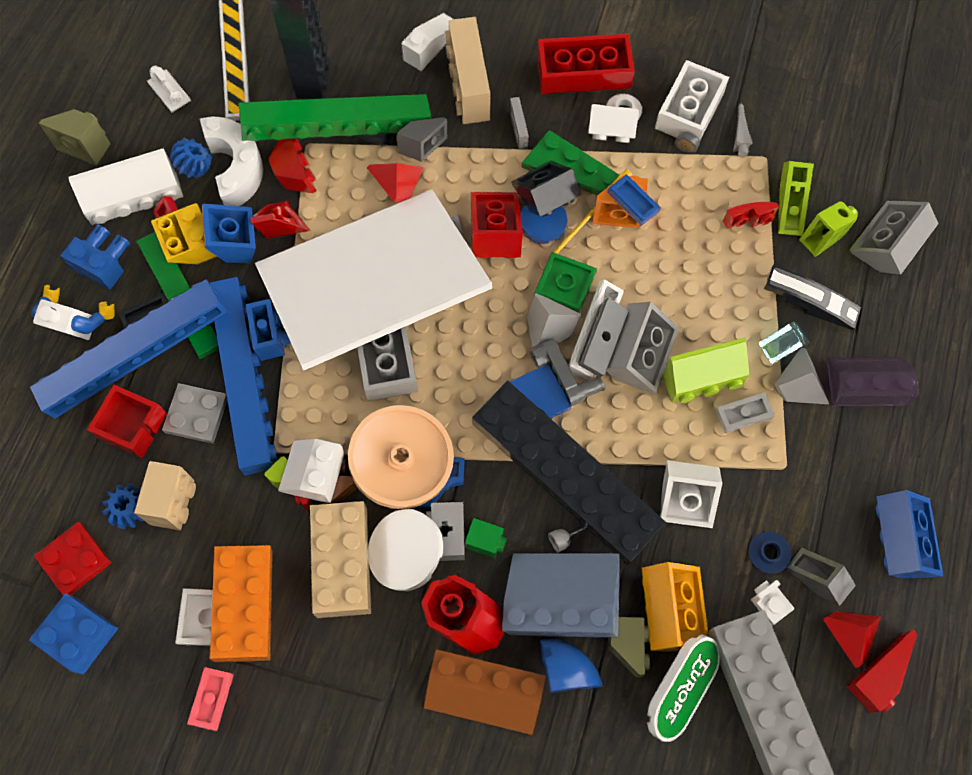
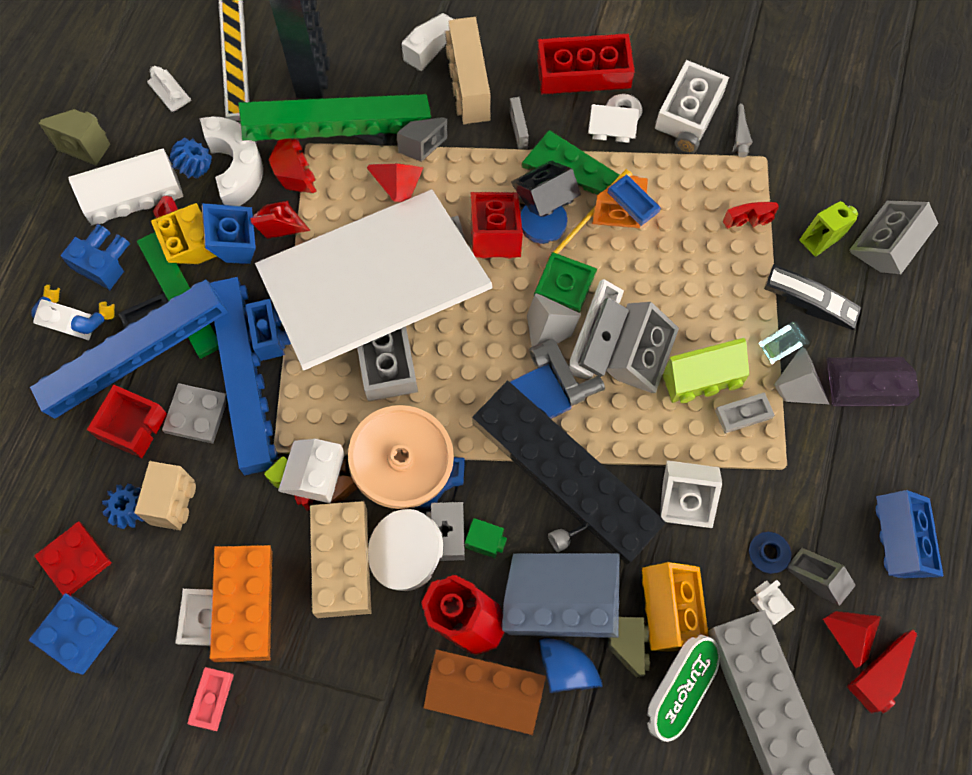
(794, 197): lime slope -> none

